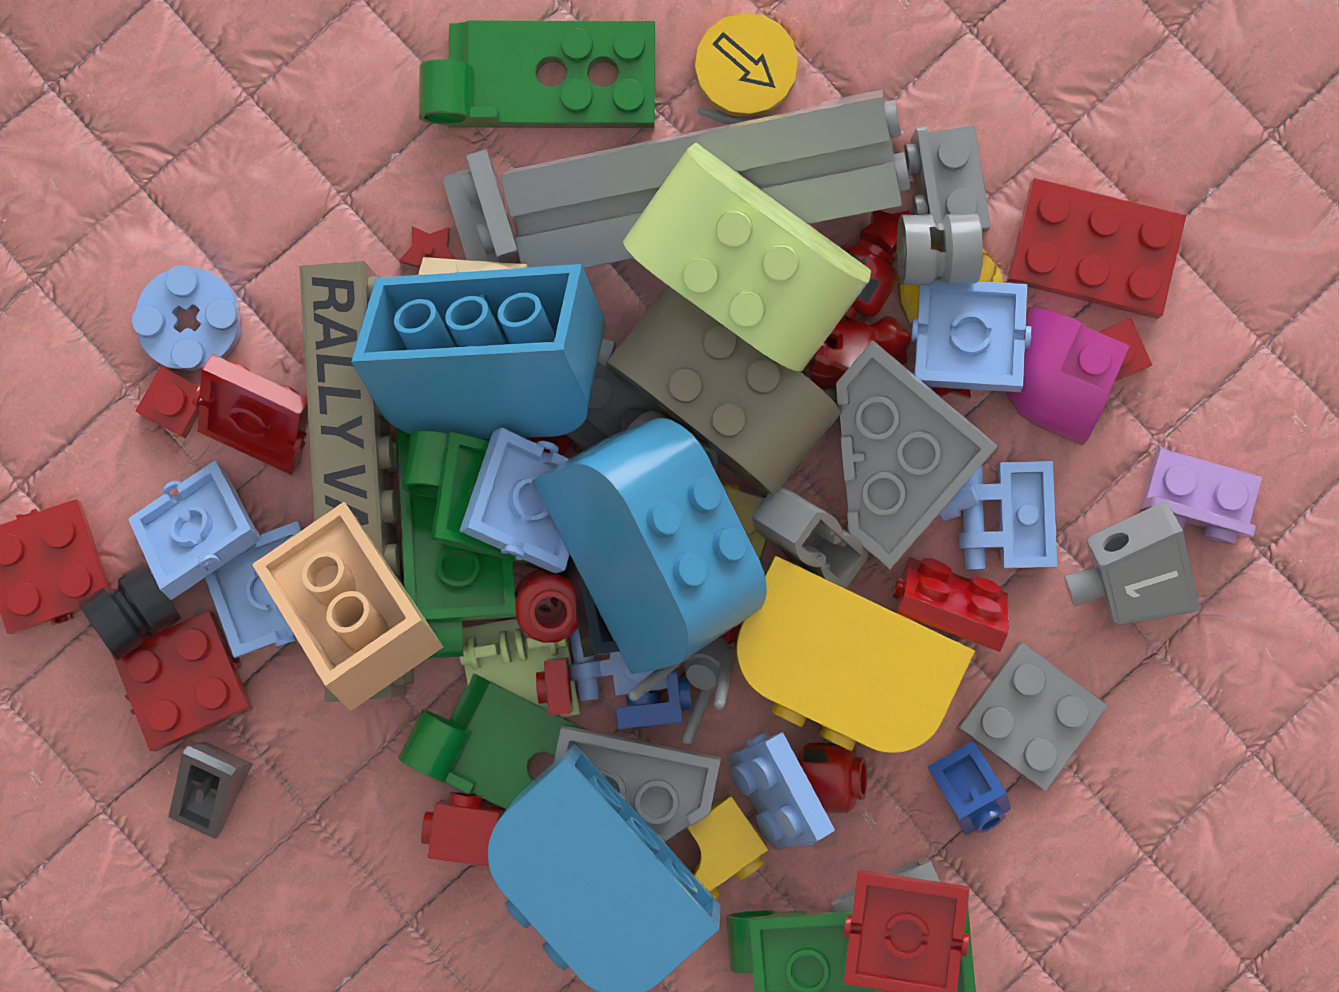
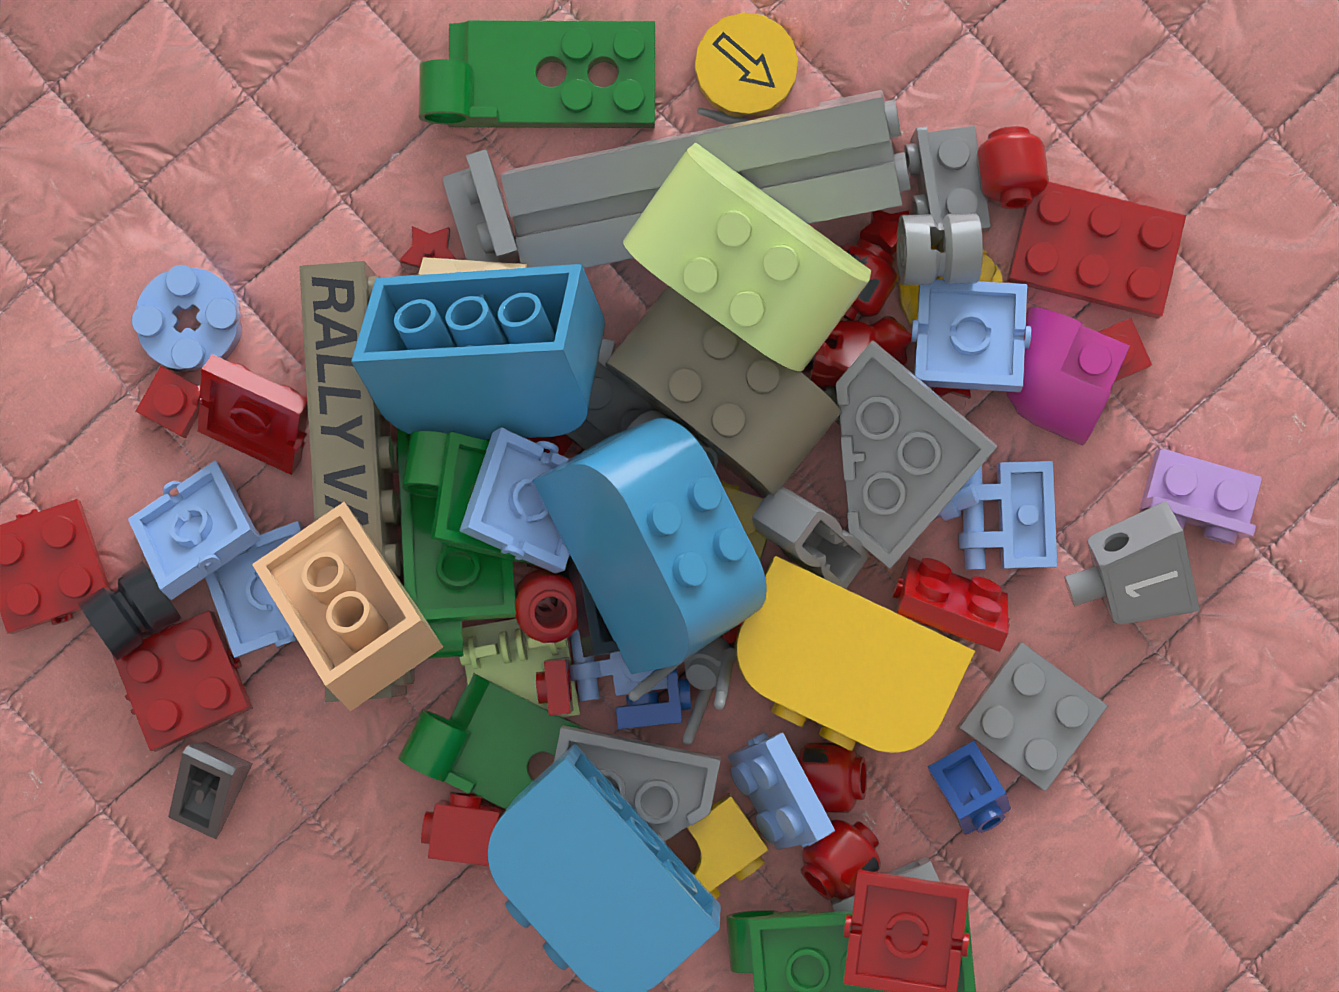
(835, 859): none -> red head
(1012, 167): none -> red head

